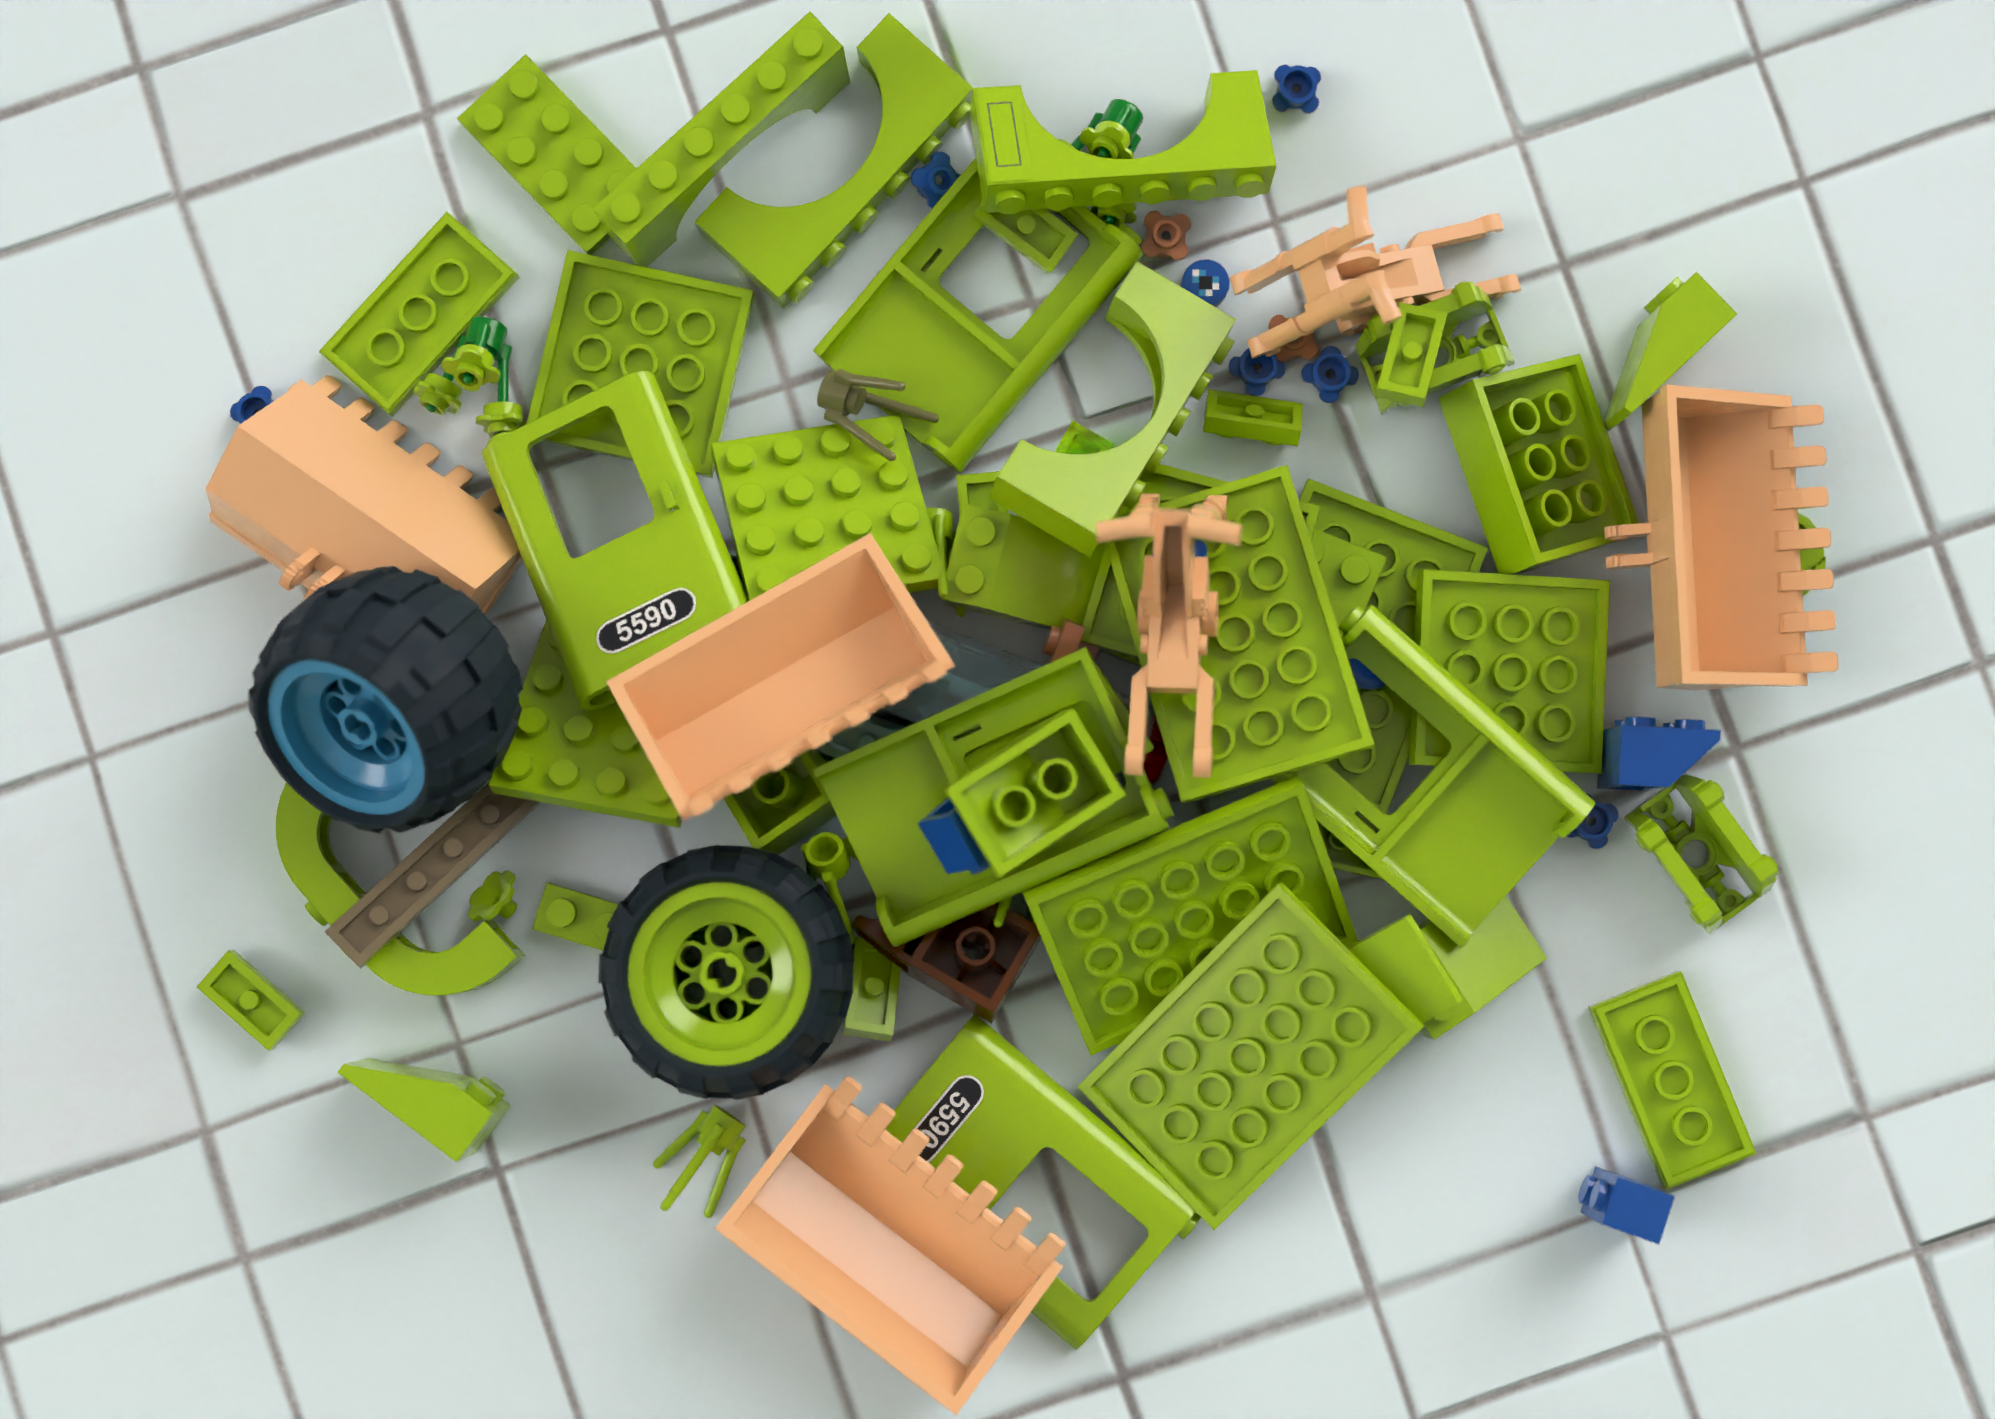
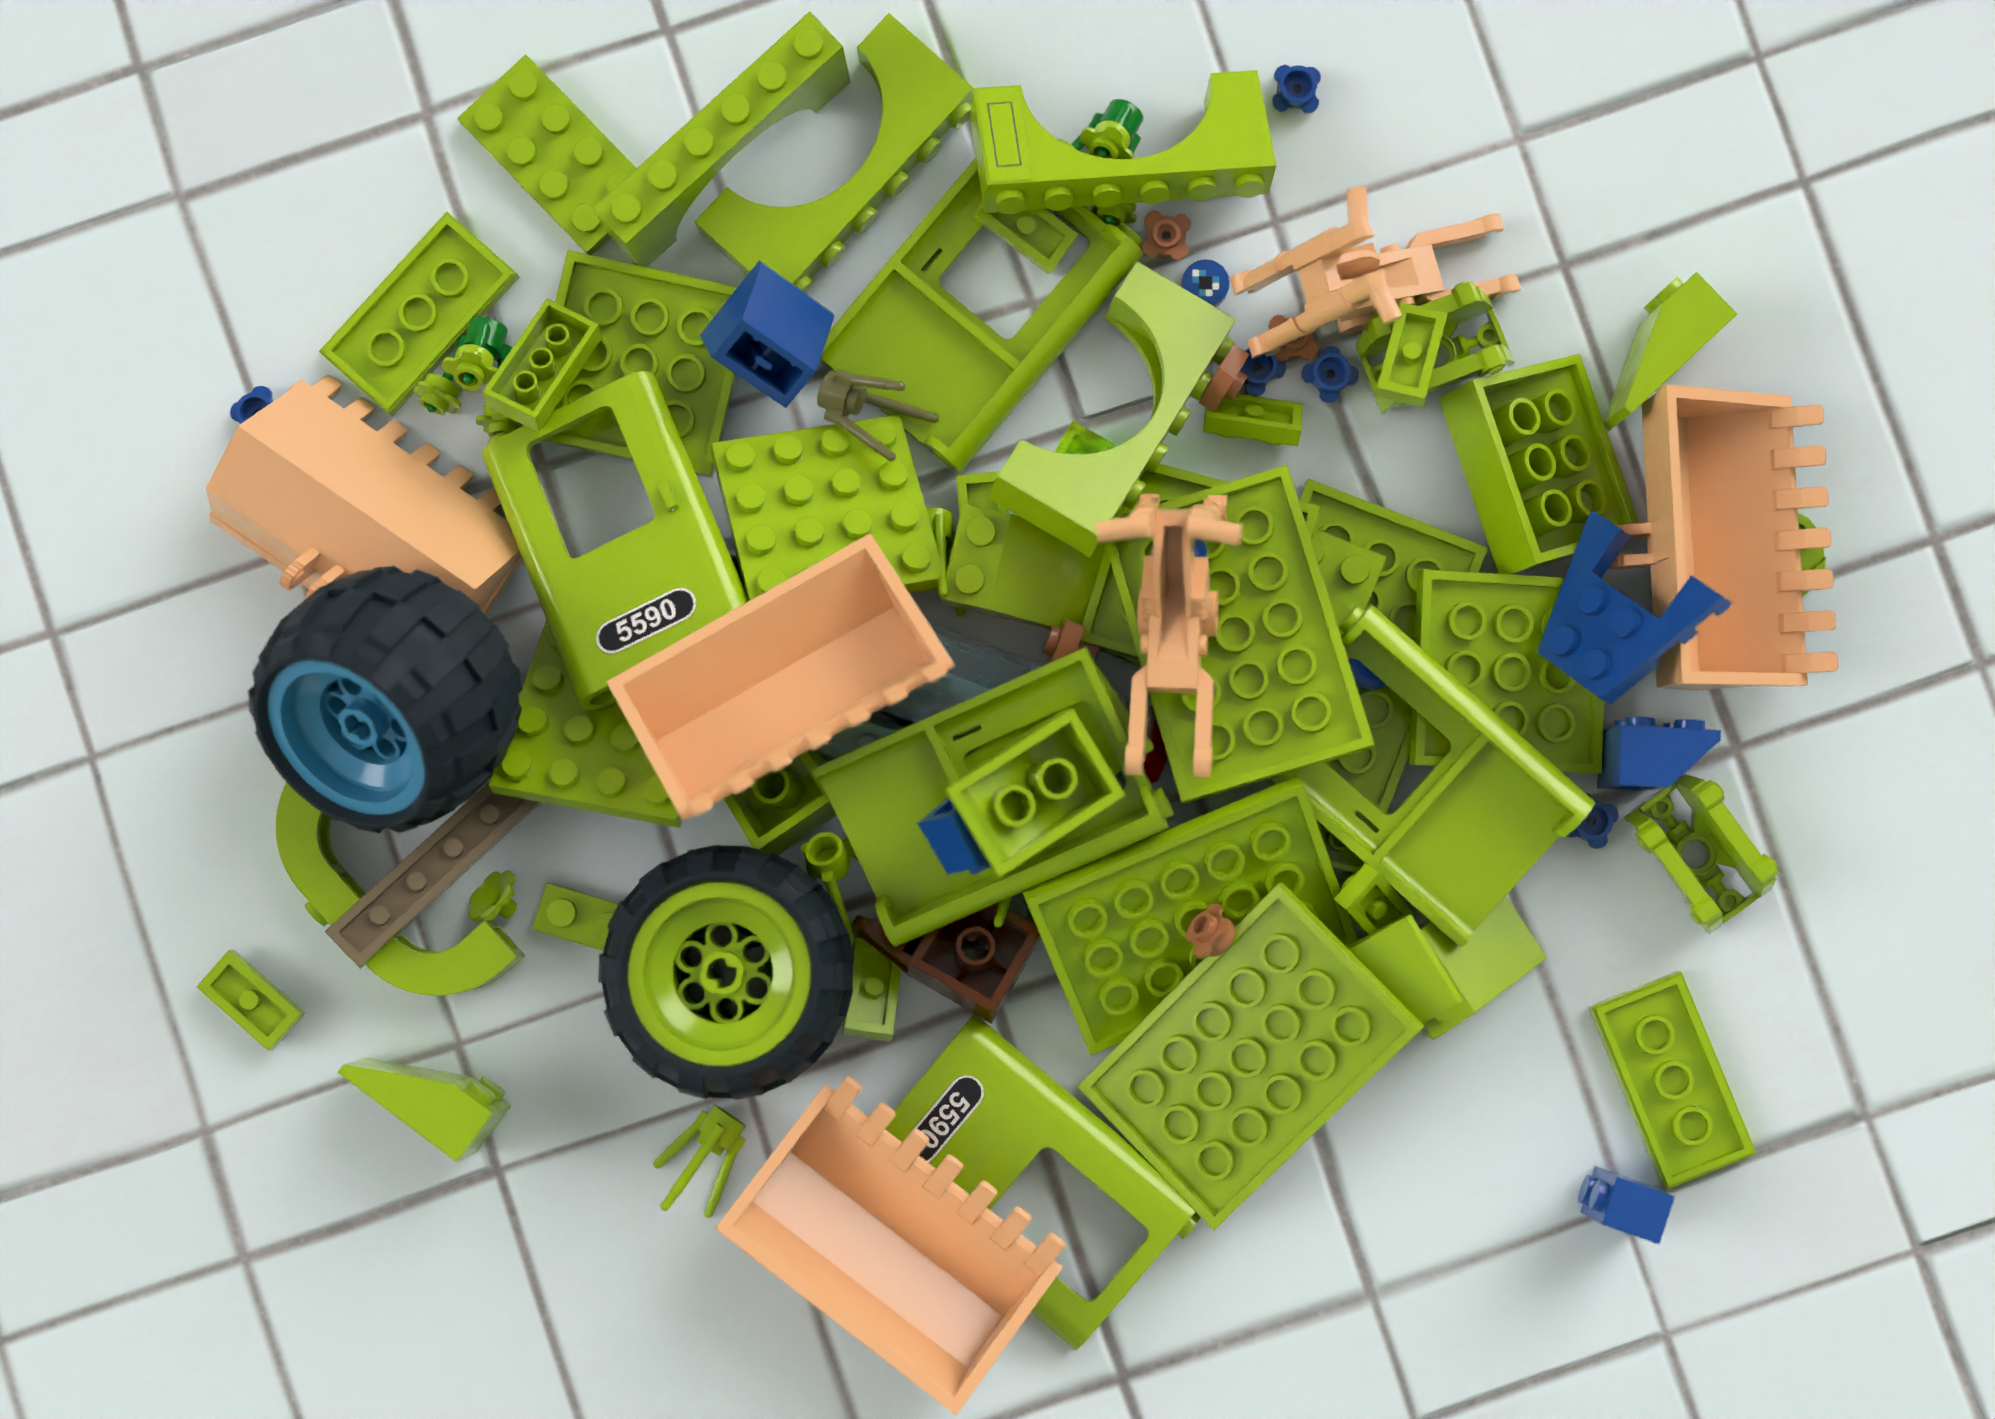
(542, 365): none -> lime piece
(769, 334): none -> blue slope
(924, 178): blue plate -> none
(1210, 932): none -> nougat plate
(1226, 380): none -> nougat plate
(1370, 900): none -> lime plate
(1606, 636): none -> blue wing

